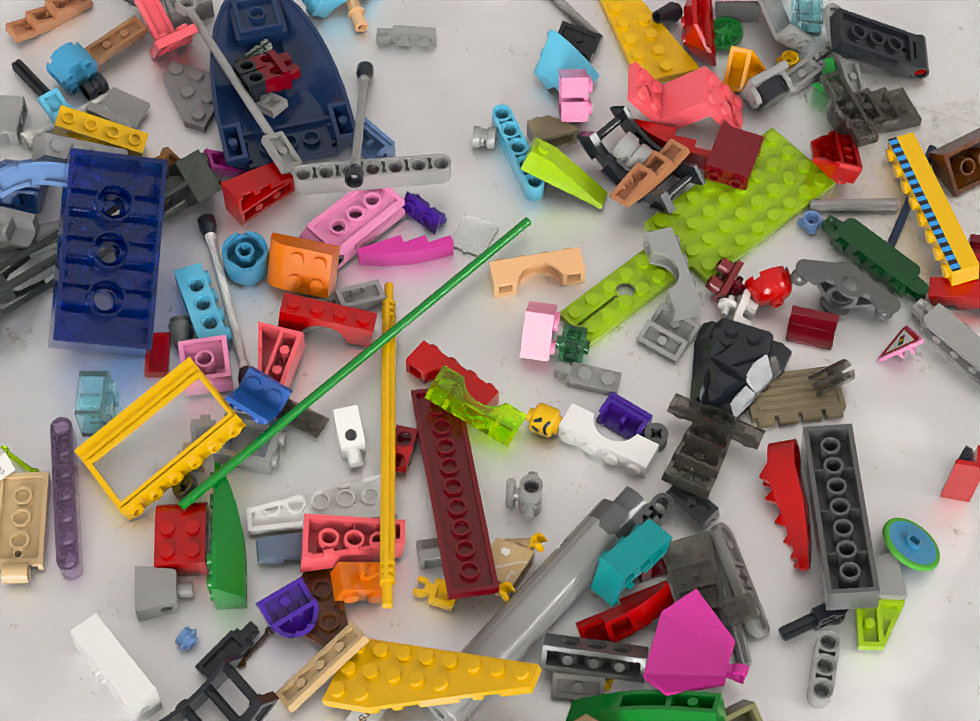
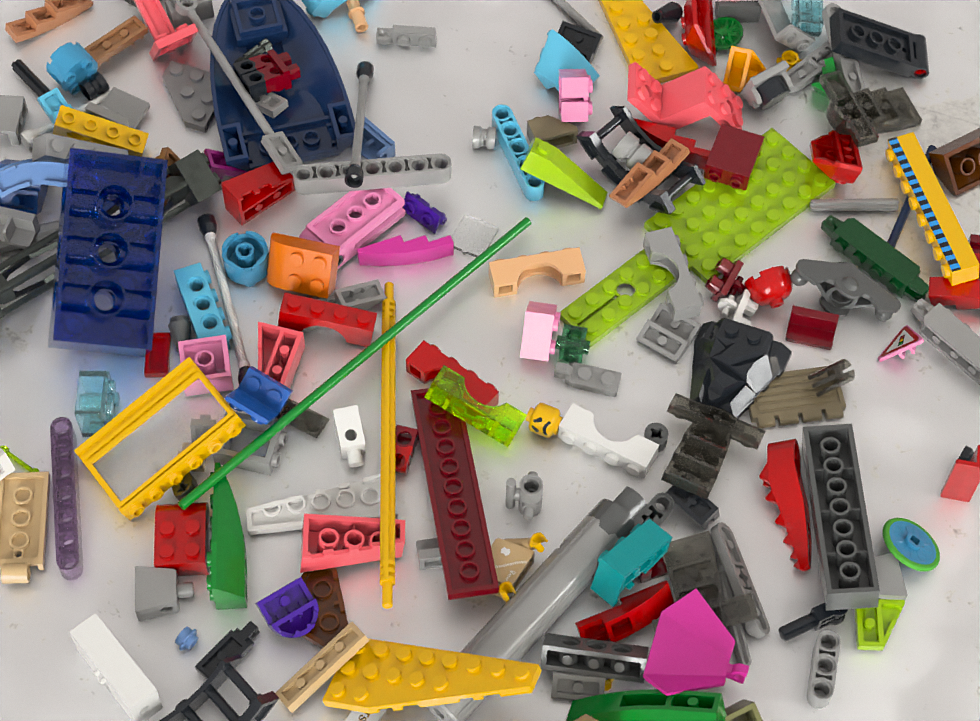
(268, 632): dark brown hinge -> none
(278, 547): sand blue slope -> none
(356, 582): orange brick -> none
(436, 593): yellow plate -> none
(623, 417): dark purple hinge -> none
(810, 216): medium blue plate -> none

